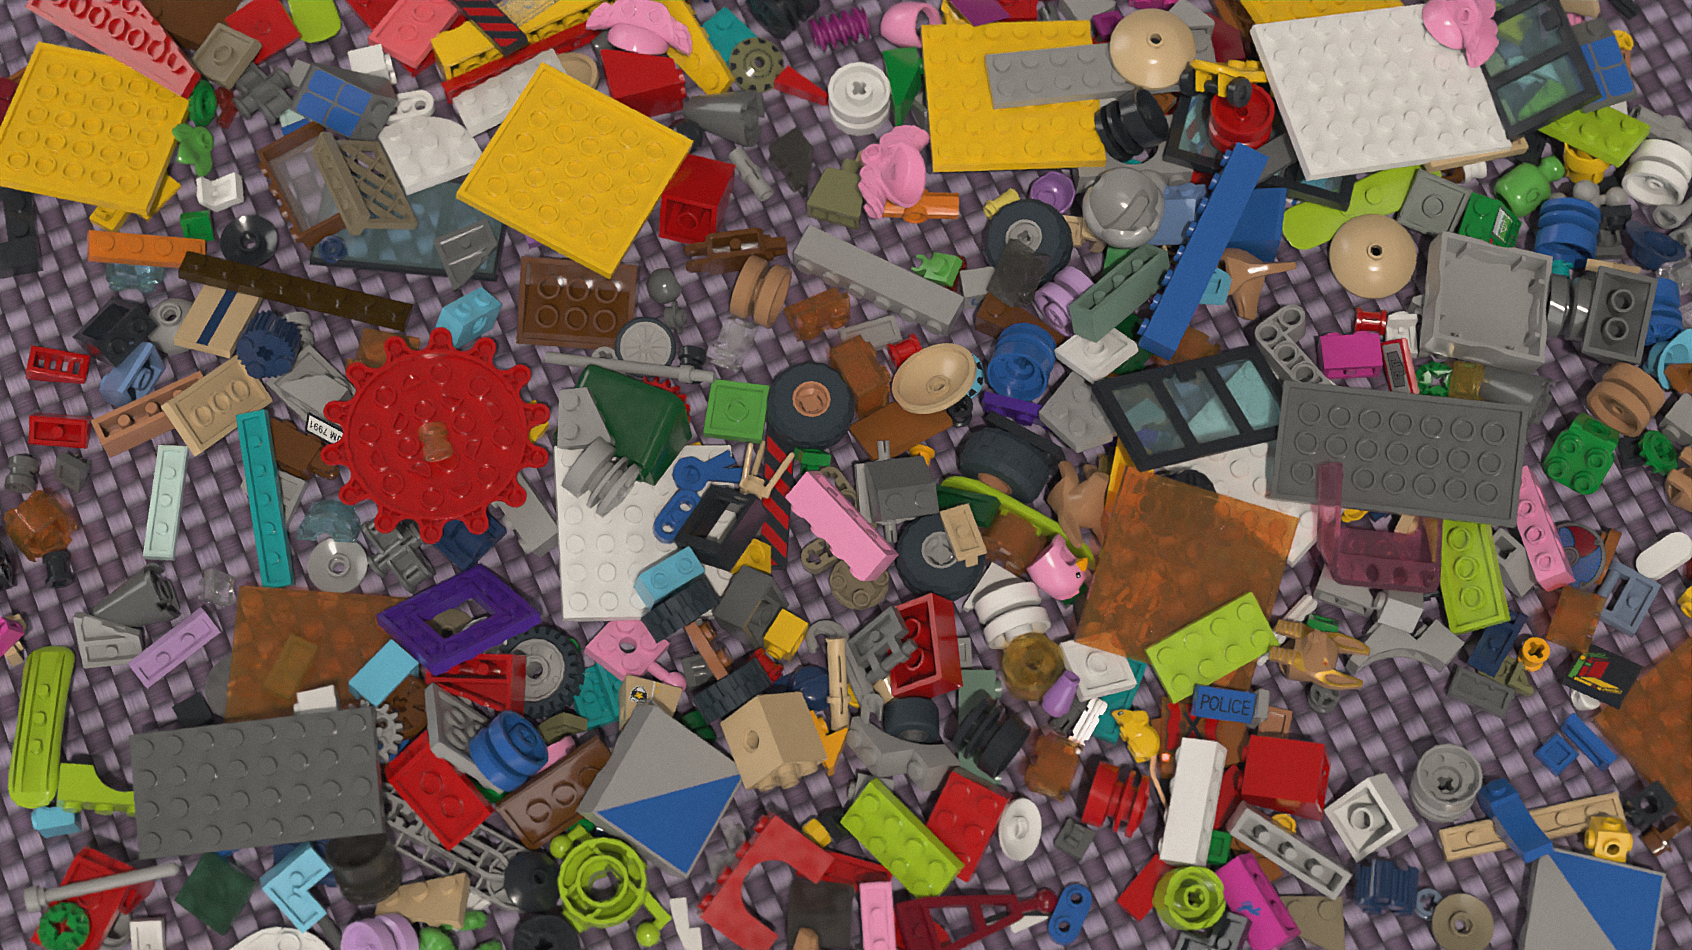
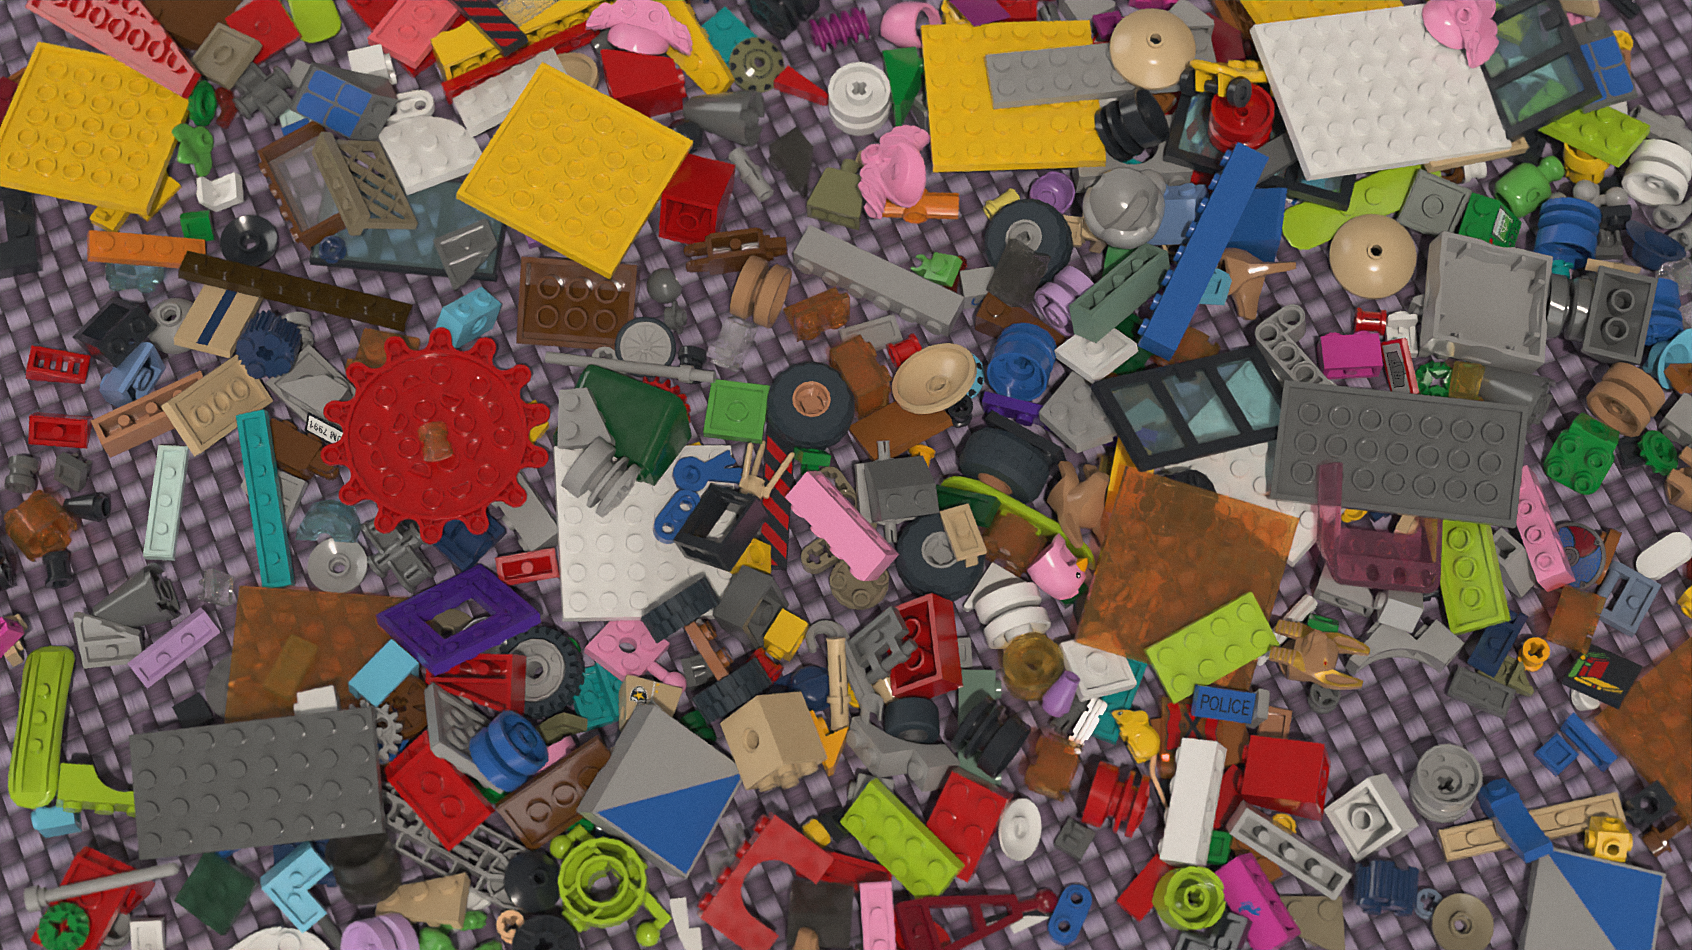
(89, 507): none -> black cone
(509, 917): none -> light nougat bush
(527, 566): none -> red slope
(668, 578): medium azure brick -> none

